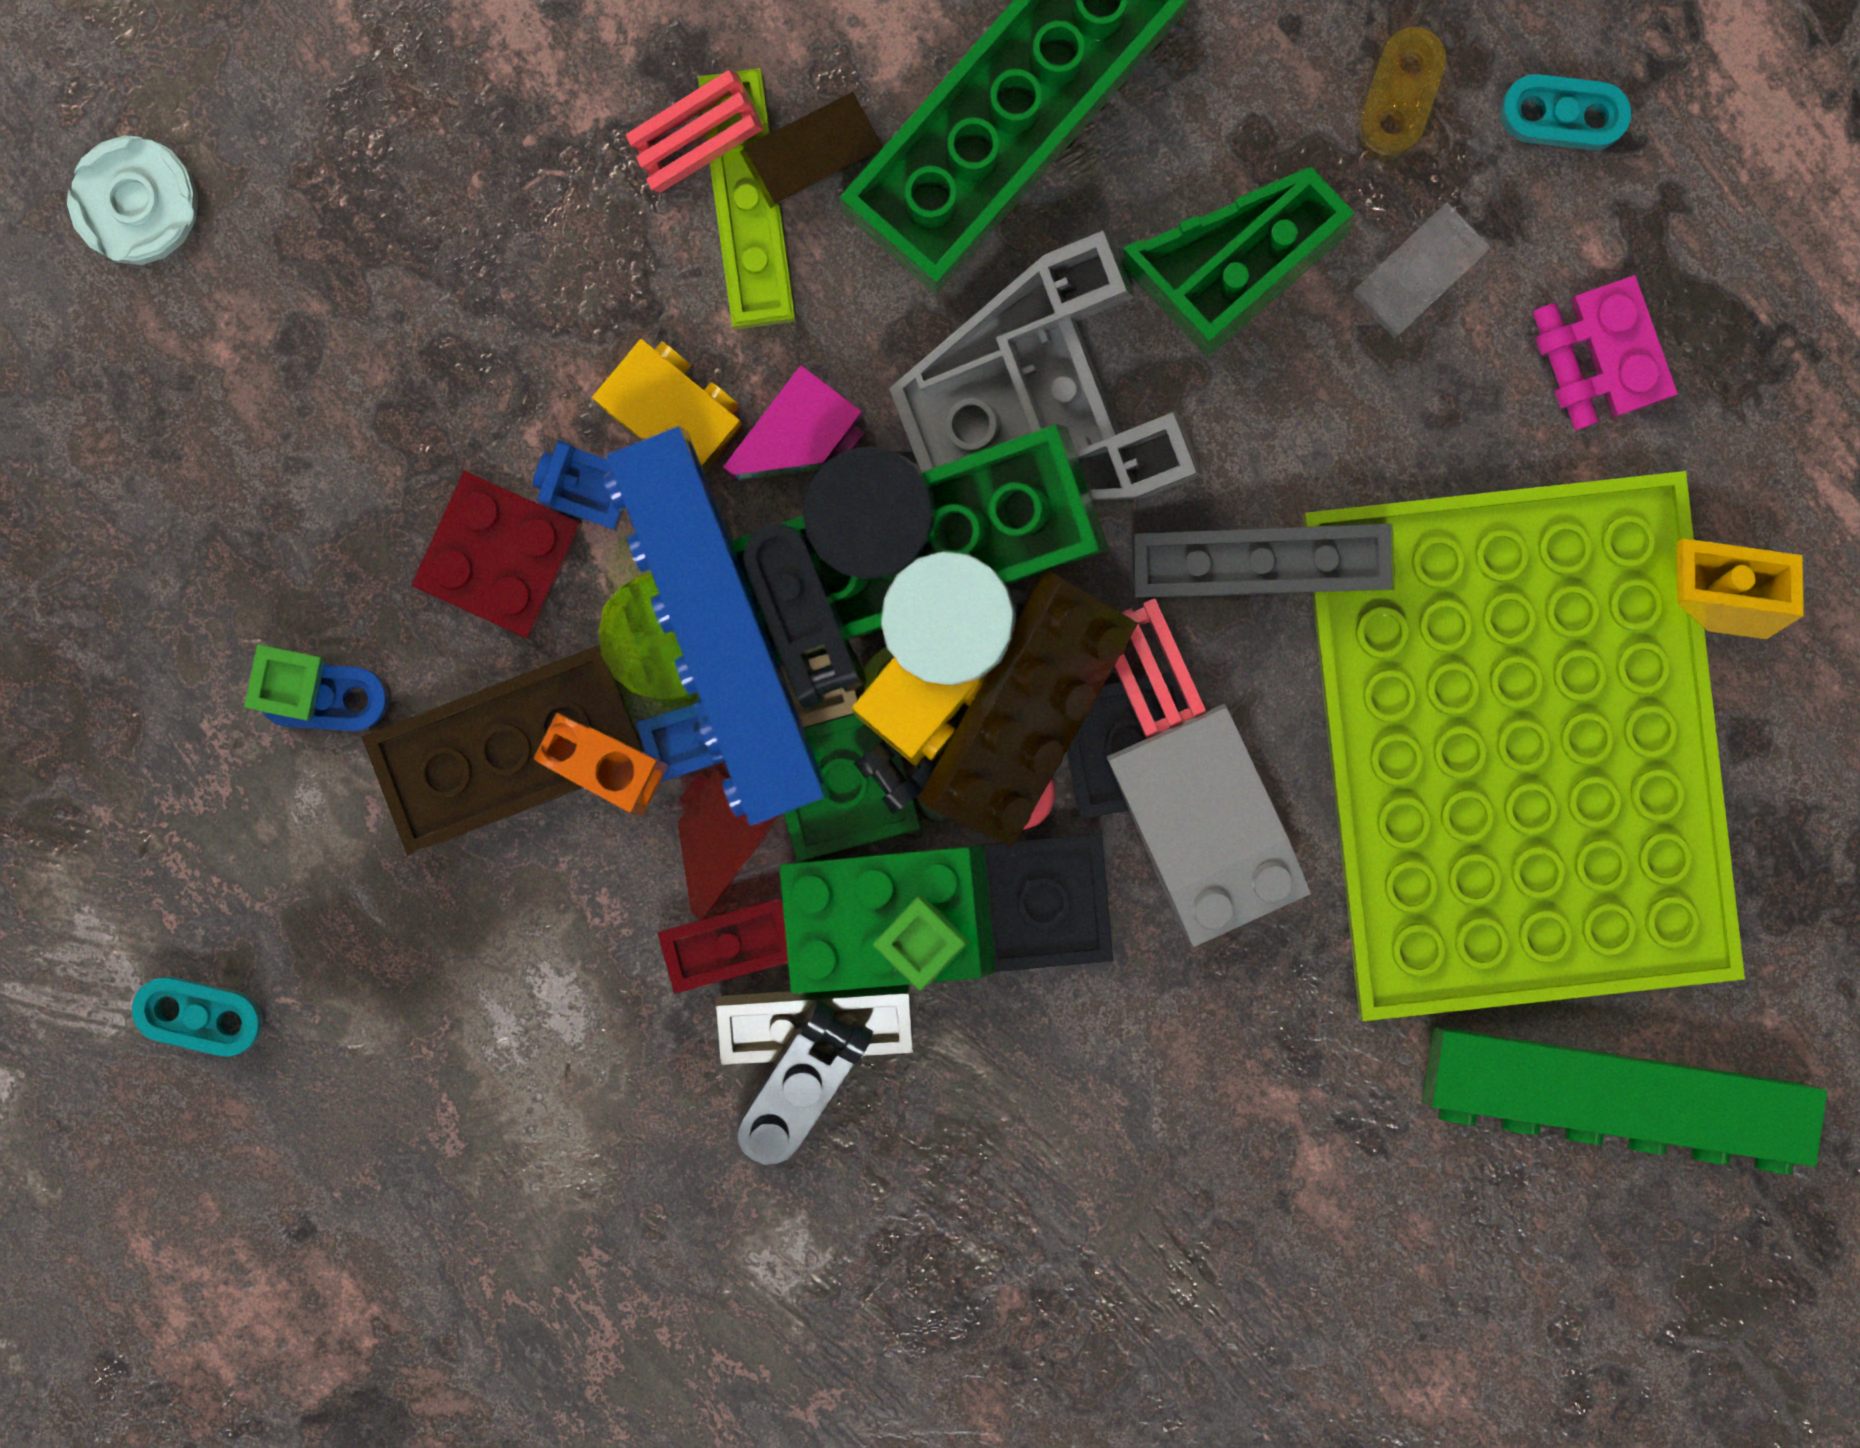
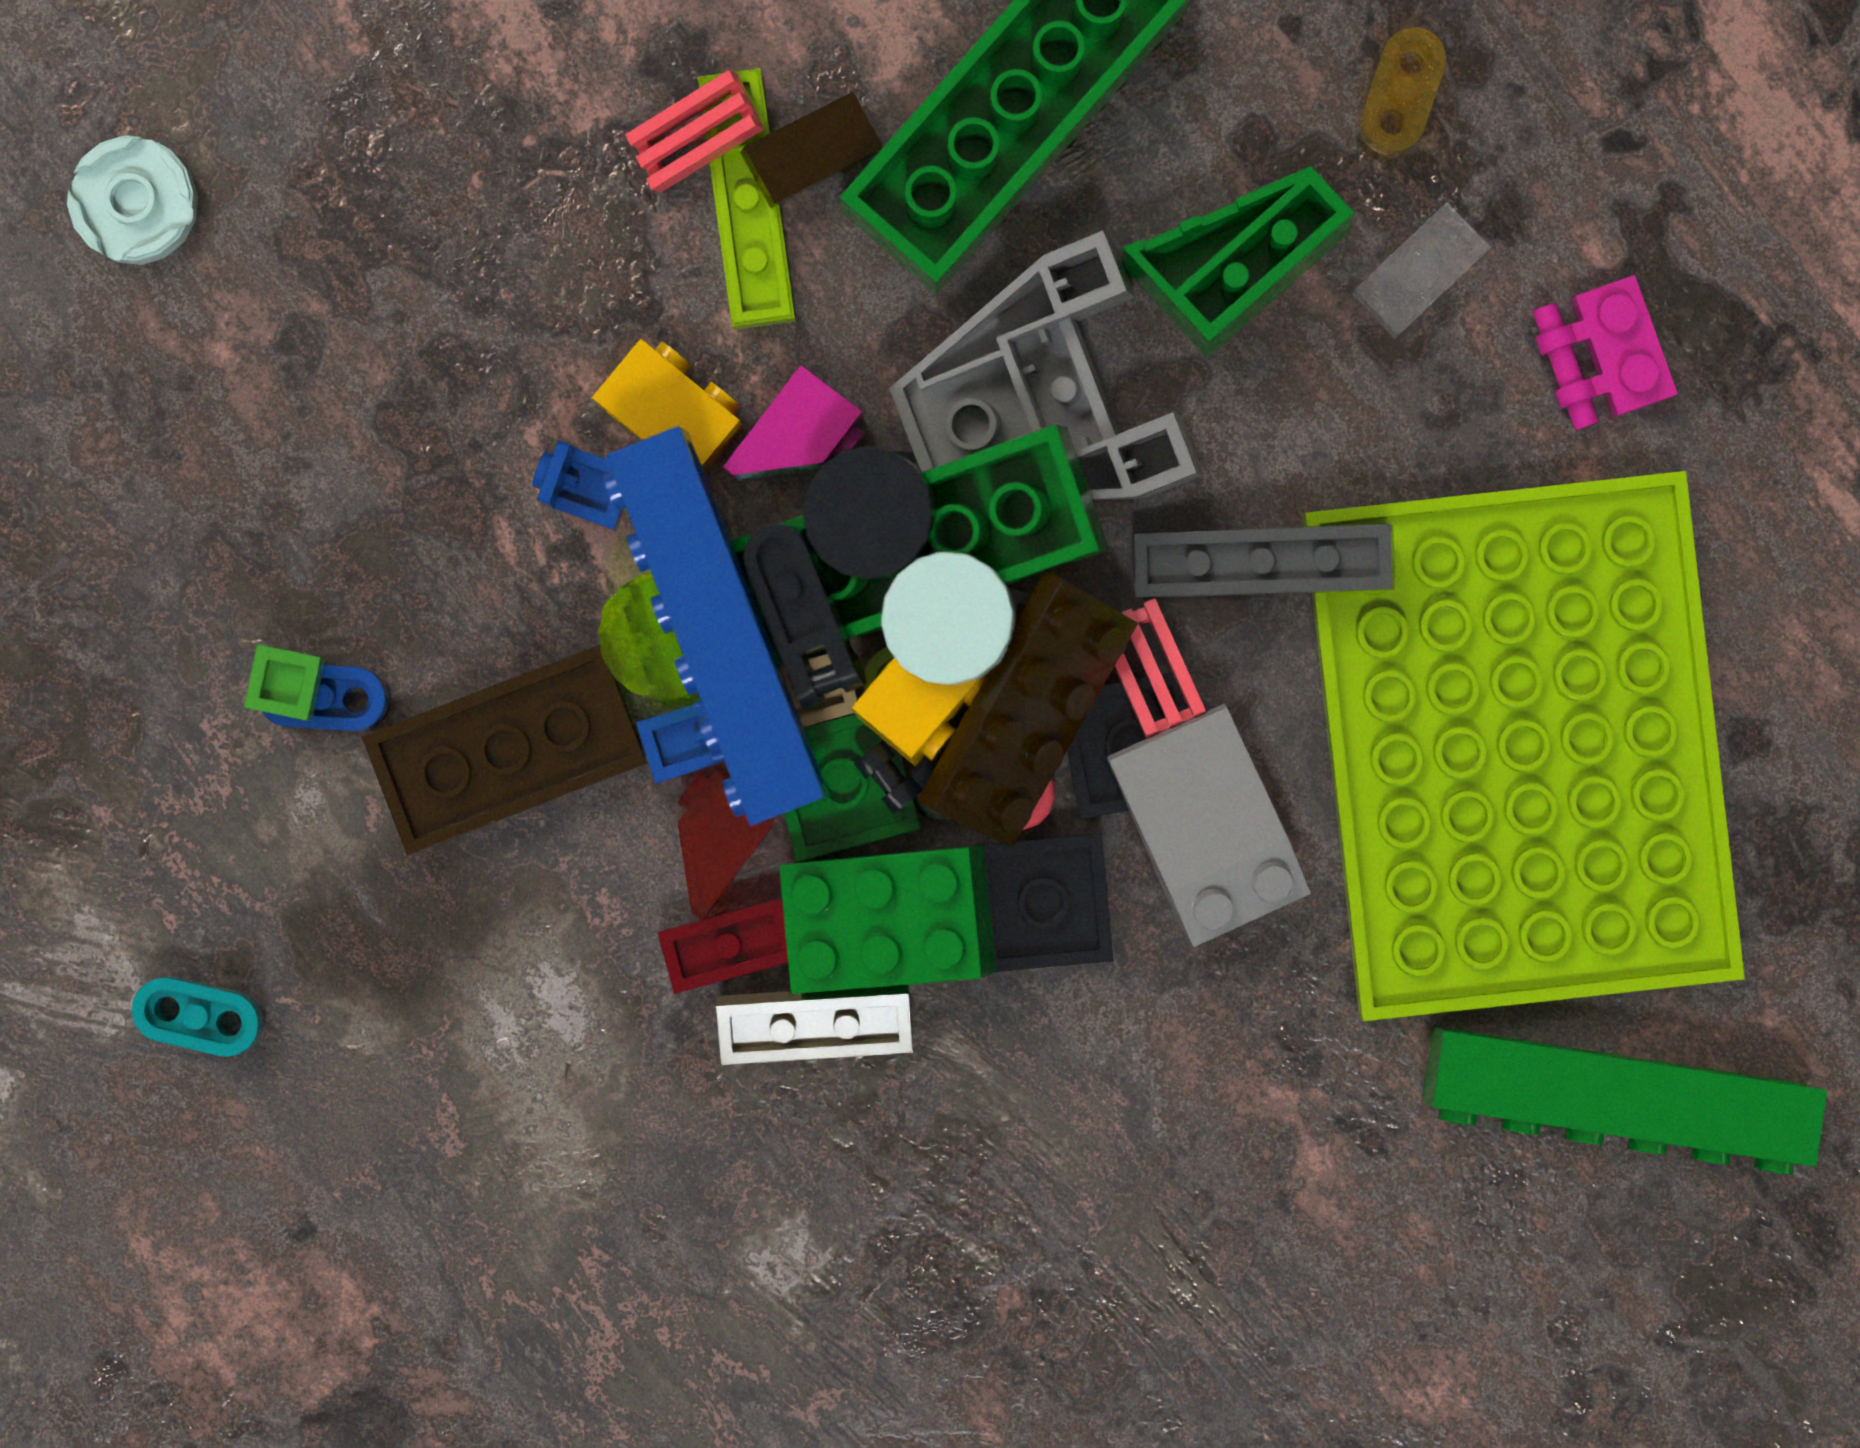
(496, 555): dark red plate -> none
(601, 764): orange leg -> none
(799, 1085): plate -> none
(921, 943): bright green plate -> none
(1562, 112): teal plate -> none
(1739, 588): yellow slope -> none

